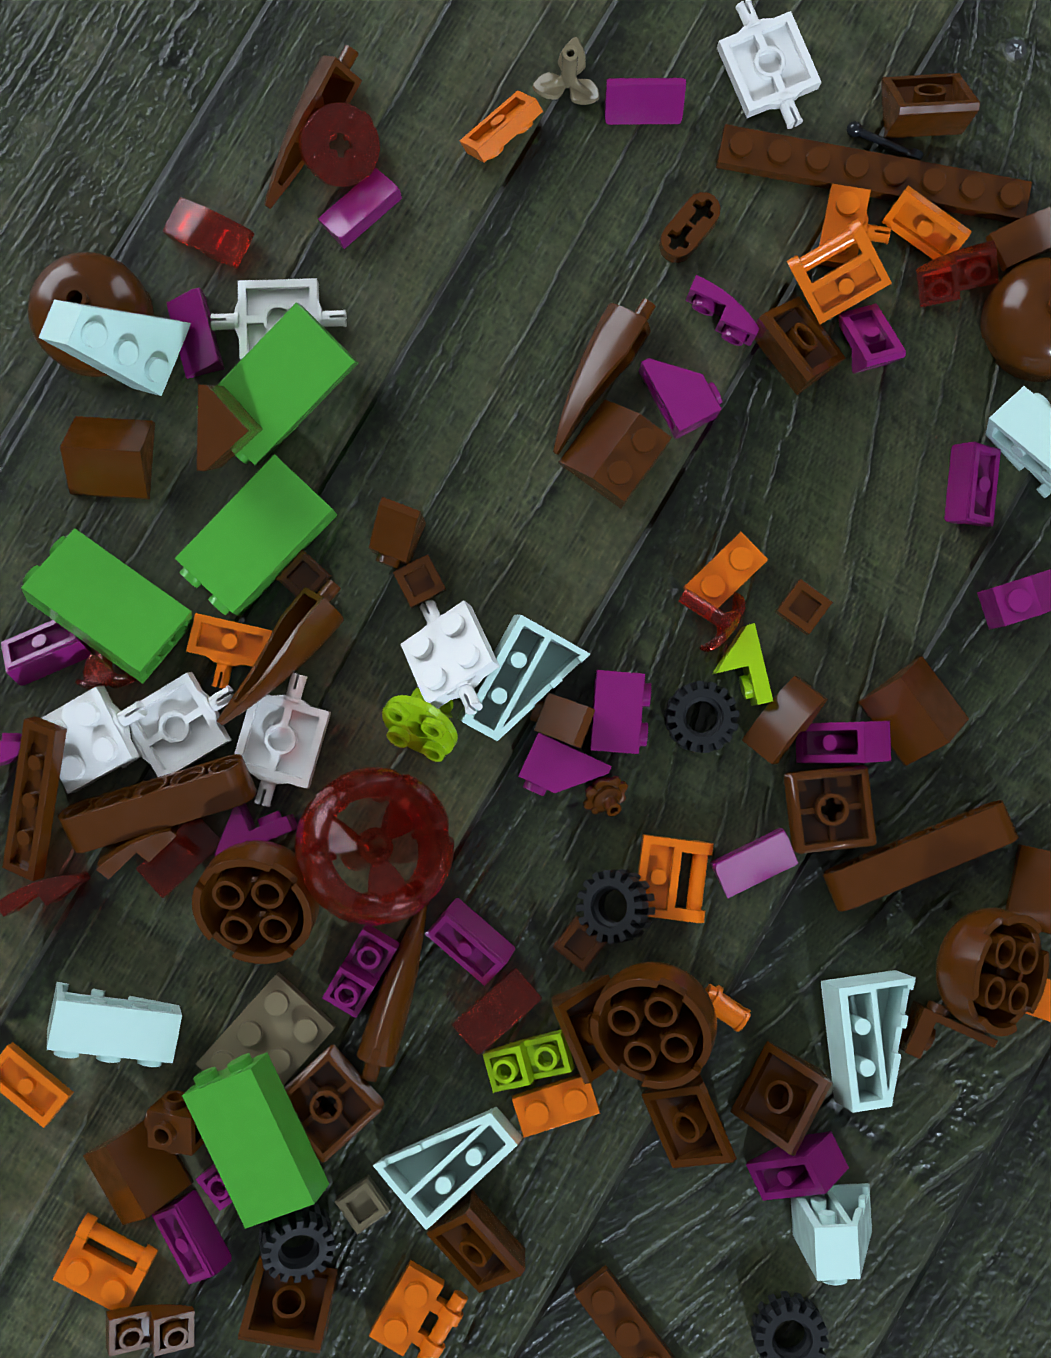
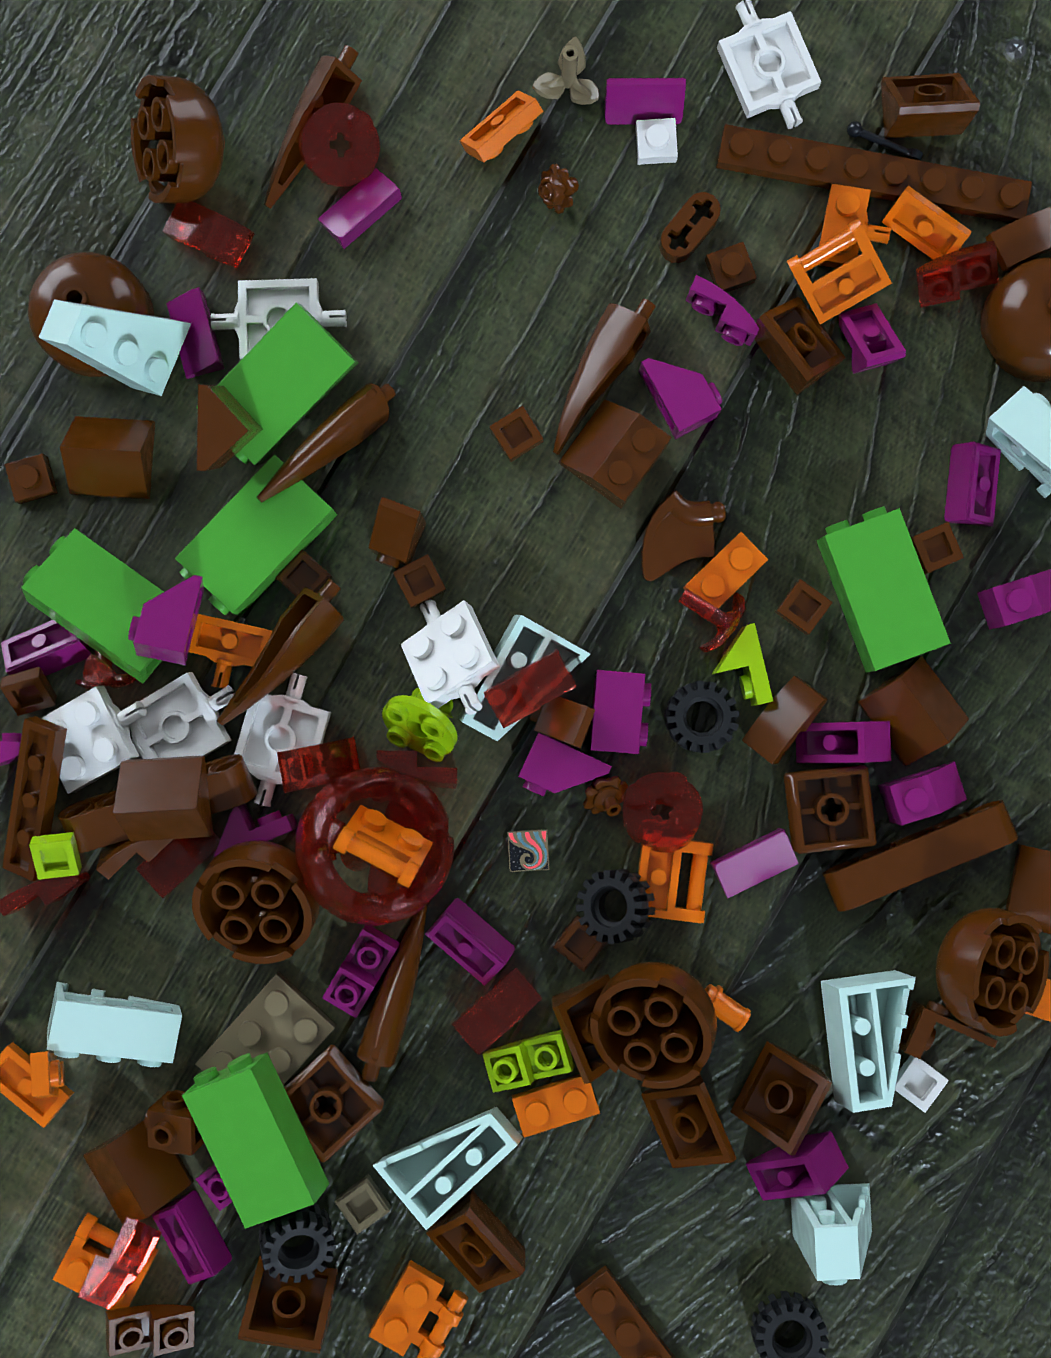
(28, 691): none -> reddish brown plate
(31, 478): none -> reddish brown plate
(46, 1074): none -> orange plate
(55, 855): none -> lime plate
(114, 1275): none -> clear red slope
(163, 798): none -> reddish brown slope
(168, 622): none -> magenta slope
(188, 138): none -> reddish brown cylinder
(317, 763): none -> clear red slope
(334, 436): none -> reddish brown piece
(384, 844): none -> orange plate
(406, 763): none -> clear red slope
(516, 433): none -> reddish brown plate
(528, 850): none -> tile
(530, 688): none -> clear red slope
(557, 188): none -> reddish brown plant
(656, 141): none -> white plate
(667, 789): none -> clear red plate
(678, 533): none -> reddish brown arm
(731, 267): none -> reddish brown plate
(882, 589): none -> bright green brick
(919, 1082): none -> white plate
(922, 794): none -> magenta slope
(937, 547): none -> reddish brown plate

